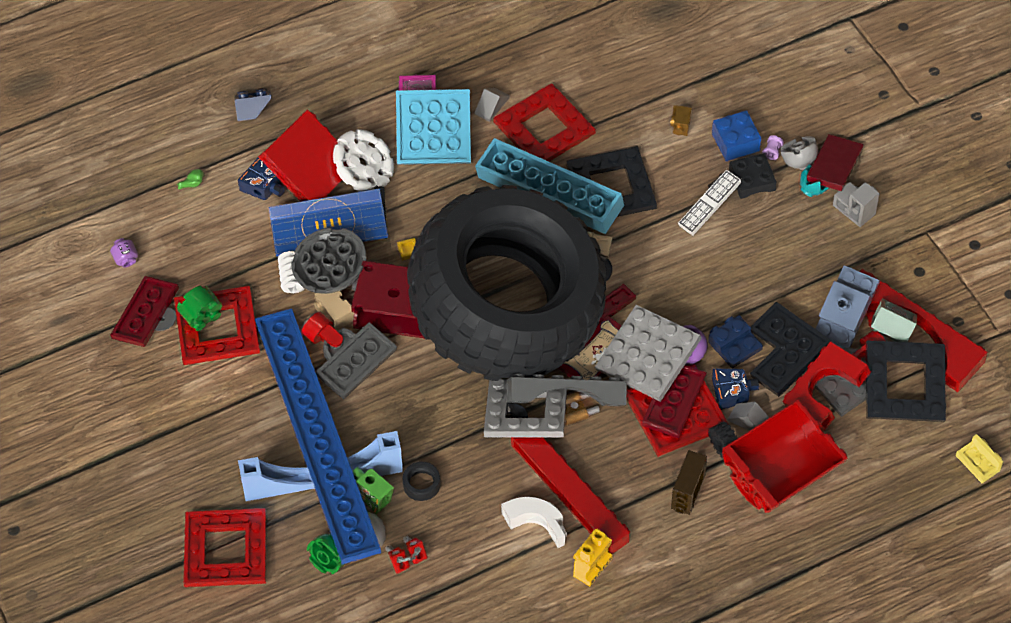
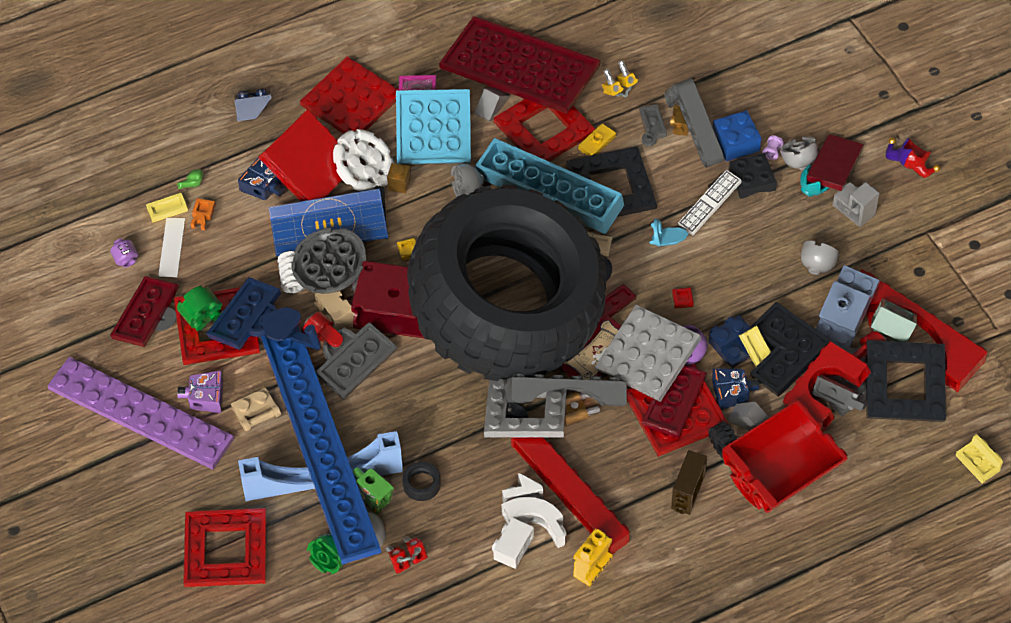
(141, 413): none -> medium lavender plate
(166, 207): none -> light yellow tile
(171, 247): none -> white sticker
(201, 212): none -> orange plate
(204, 392): none -> medium lavender torso
(252, 405): none -> tan plate
(253, 314): none -> dark blue plate
(350, 97): none -> red plate
(398, 178): none -> pearl gold brick
(466, 179): none -> light grey cylinder
(513, 542): none -> white brick
(520, 64): none -> dark red plate
(526, 488): none -> white slope
(597, 140): none -> yellow plate
(624, 79): none -> piece
(653, 124): none -> dark grey hinge
(667, 236): none -> medium azure piece
(682, 298): none -> red tile
(687, 97): none -> dark grey beam
(755, 345): none -> light yellow tile
(818, 258): none -> light grey cylinder
(838, 394): none -> dark grey hinge
(911, 157): none -> piece

